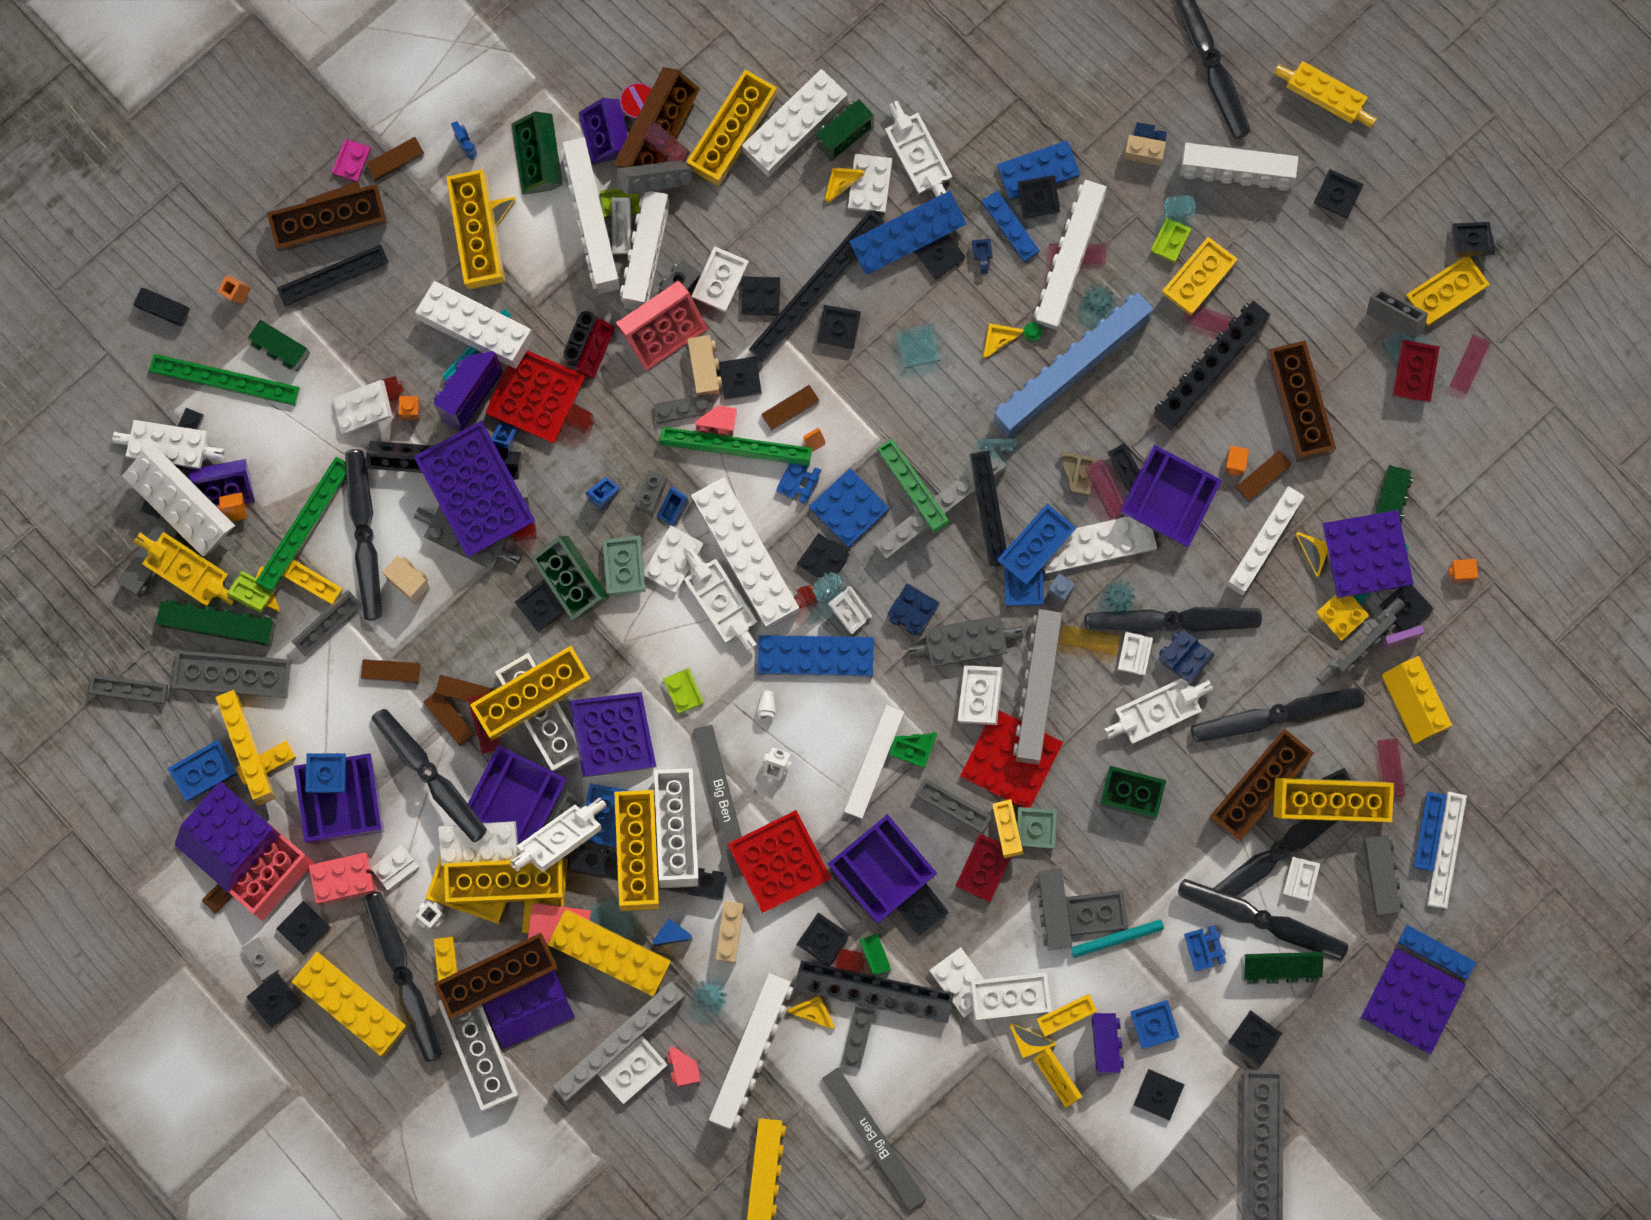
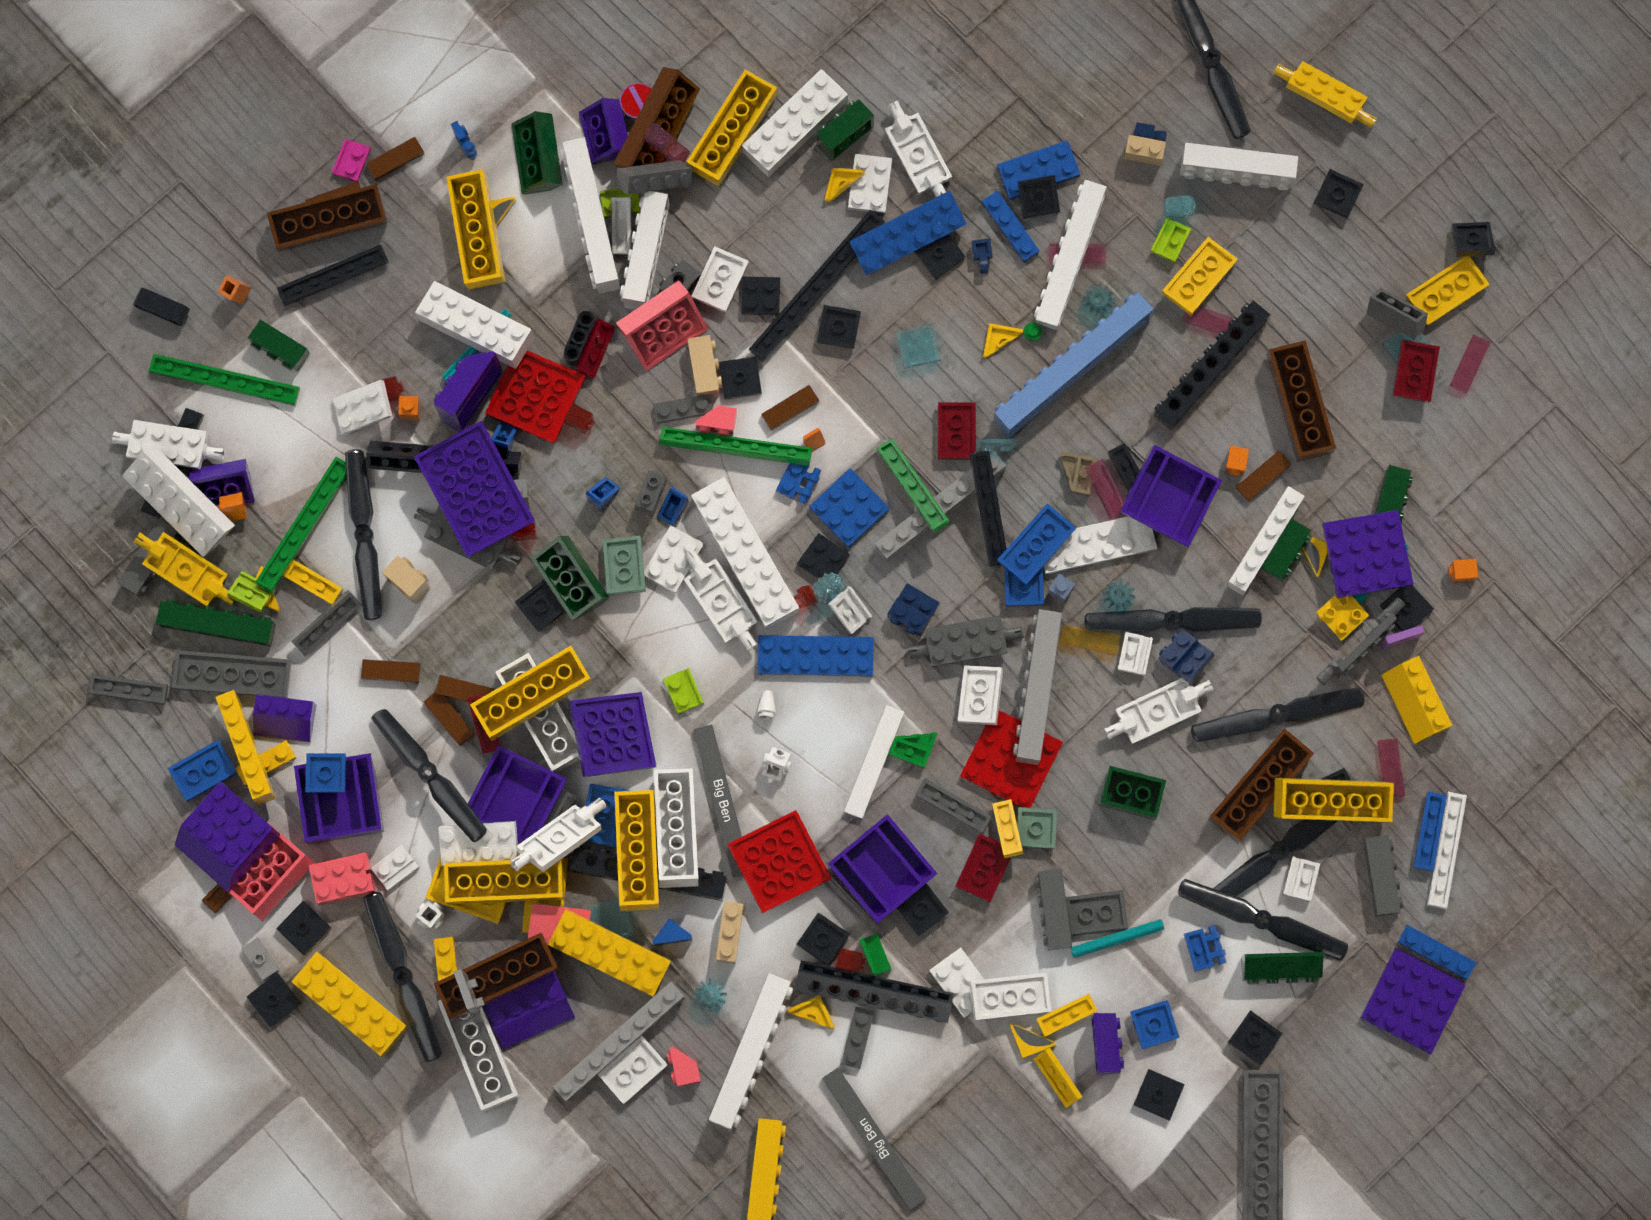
(283, 718): none -> dark purple slope
(465, 986): none -> light grey tile
(956, 430): none -> dark red plate
(1287, 550): none -> dark green brick

